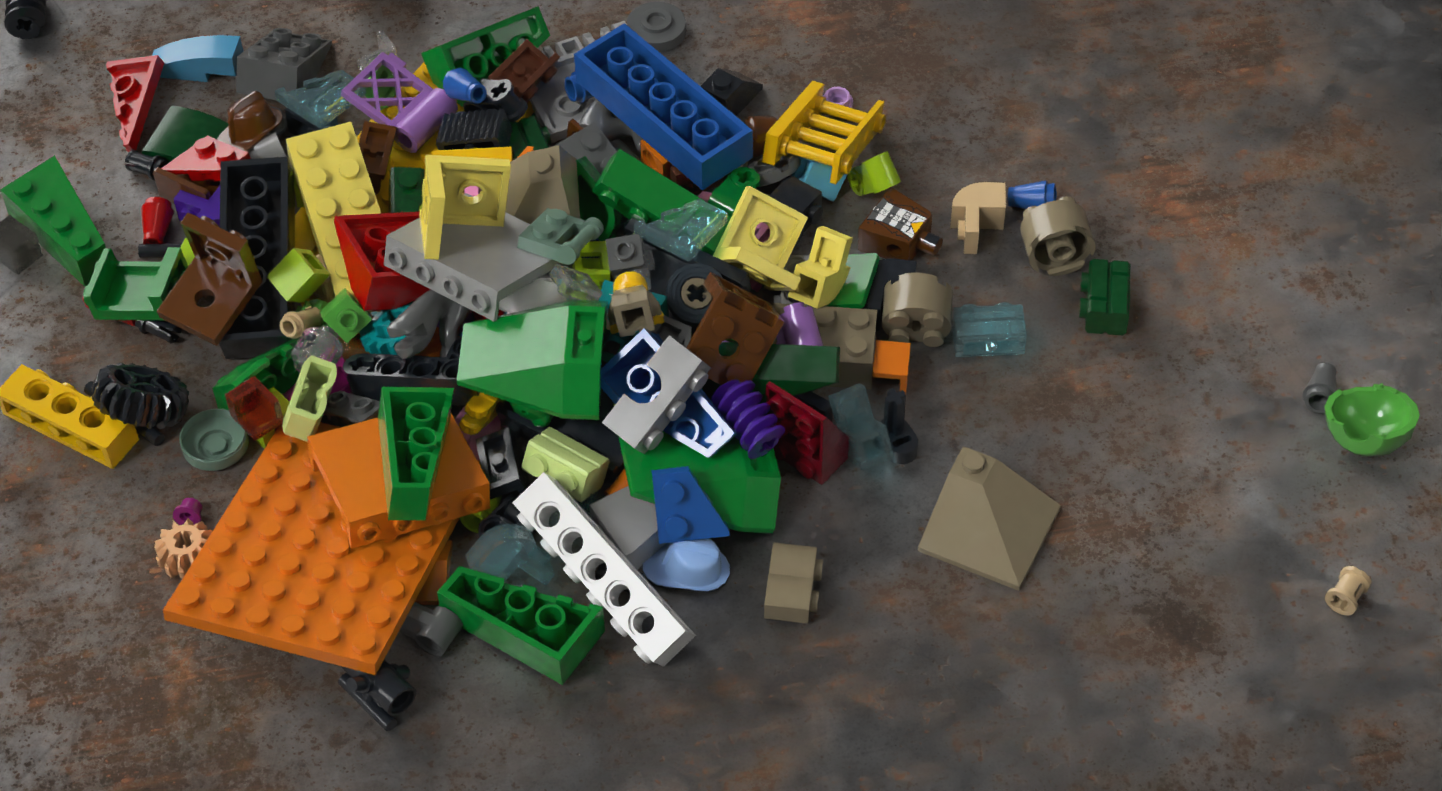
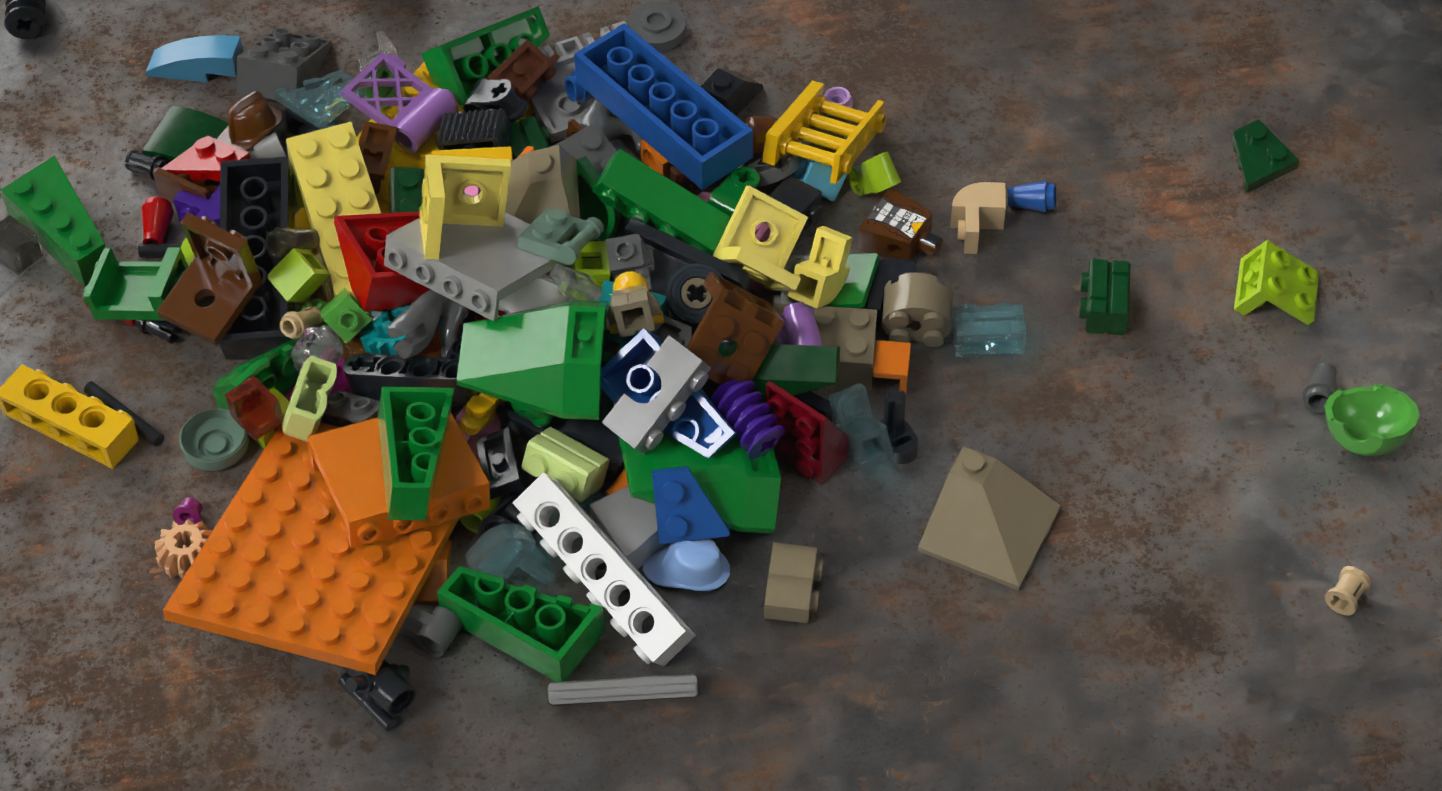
(133, 91): red wing -> none
(140, 395): black gear -> none
(284, 239): none -> clear smoke cone
(463, 86): blue cone -> none
(622, 689): none -> light grey axle
(684, 229): clear light blue wing -> none
(1057, 236): dark tan brick -> none
(1261, 155): none -> dark green wing
(1276, 277): none -> lime bracket

